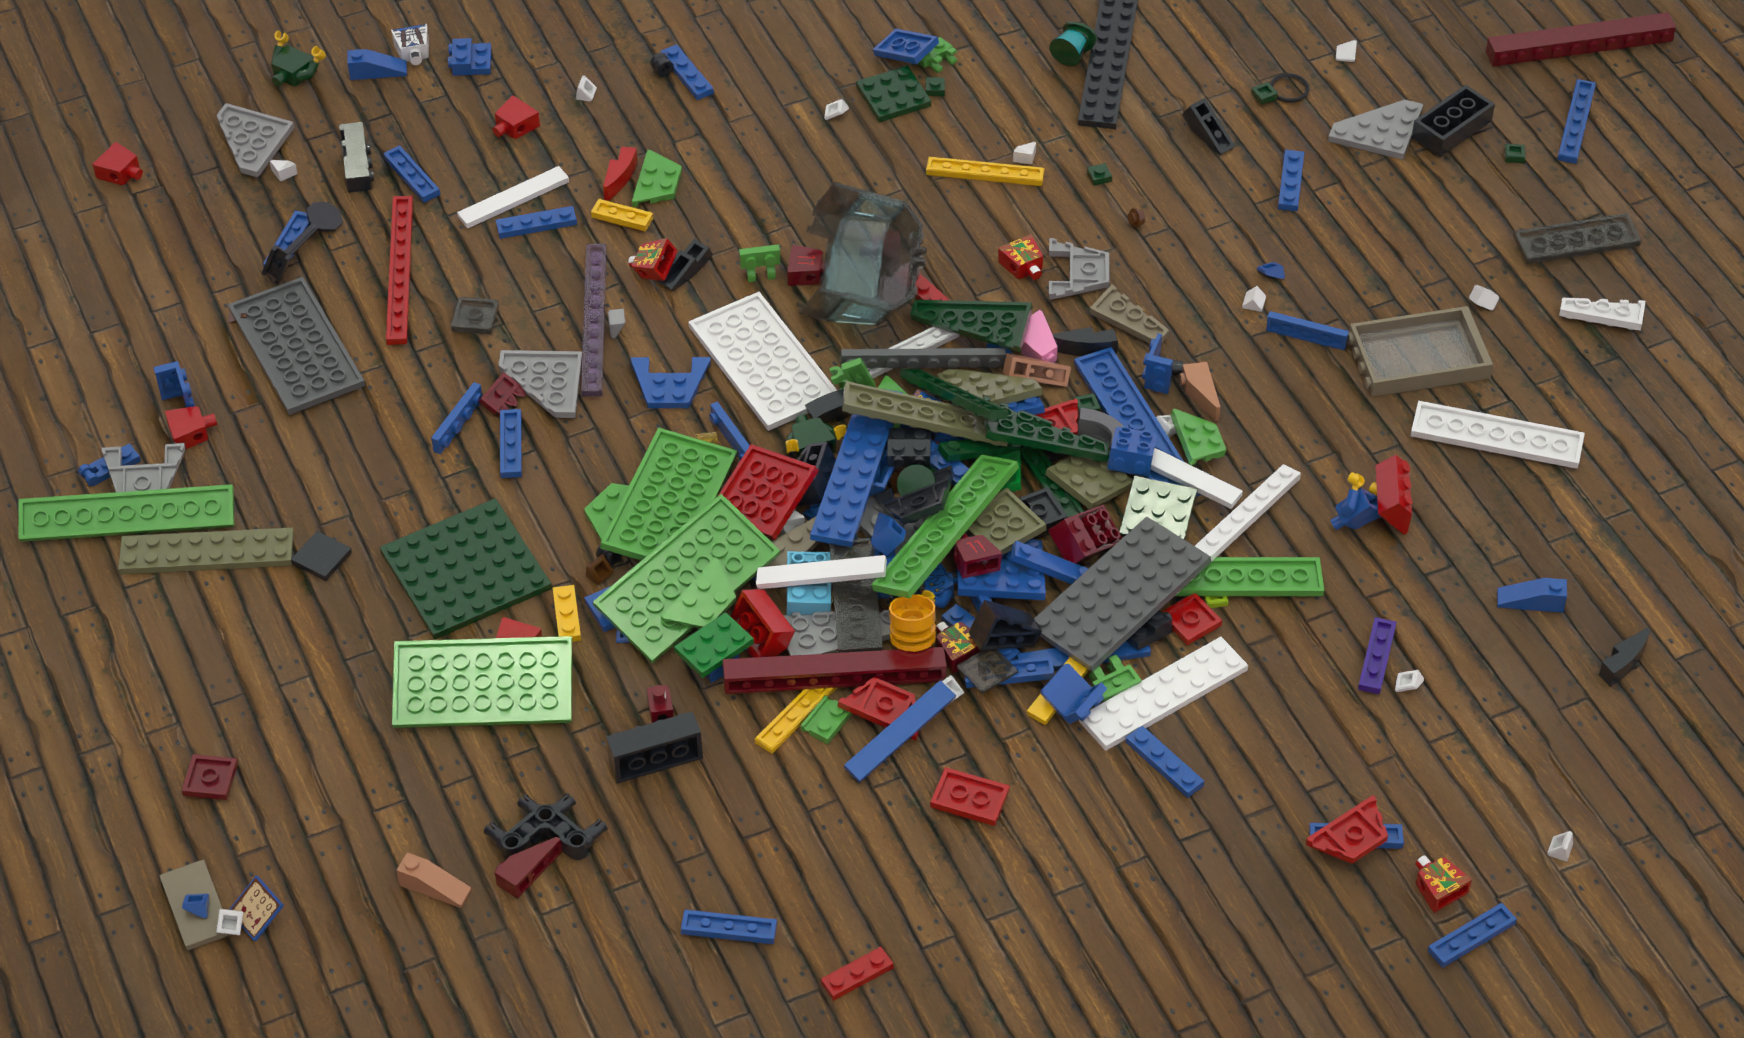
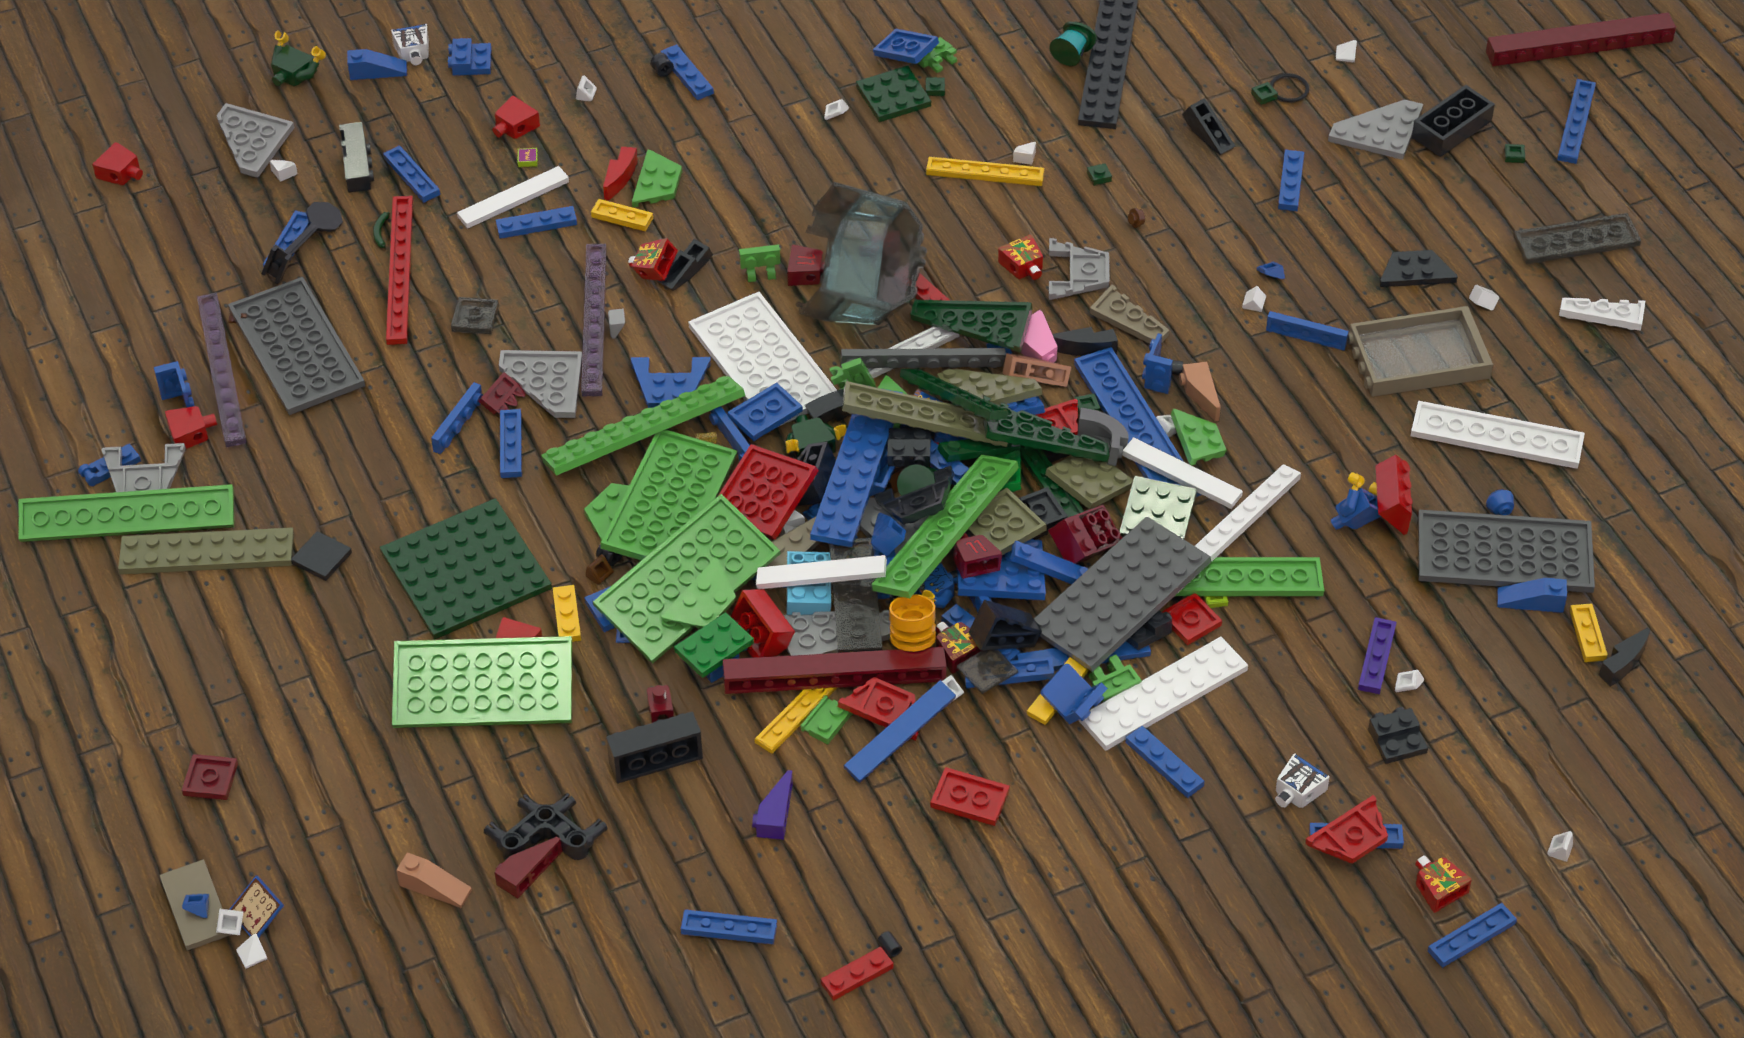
(221, 370): none -> clear purple plate
(251, 952): none -> white slope
(377, 229): none -> dark green piece
(527, 157): none -> tile
(642, 425): none -> bright green plate
(765, 411): none -> blue plate
(774, 809): none -> dark purple slope
(889, 944): none -> black hinge
(1132, 451): blue bracket -> none
(1300, 783): none -> white torso
(1397, 735): none -> black plate
(1416, 268): none -> black wing
(1500, 502): none -> blue cone
(1504, 549): none -> dark grey plate
(1588, 632): none -> yellow plate

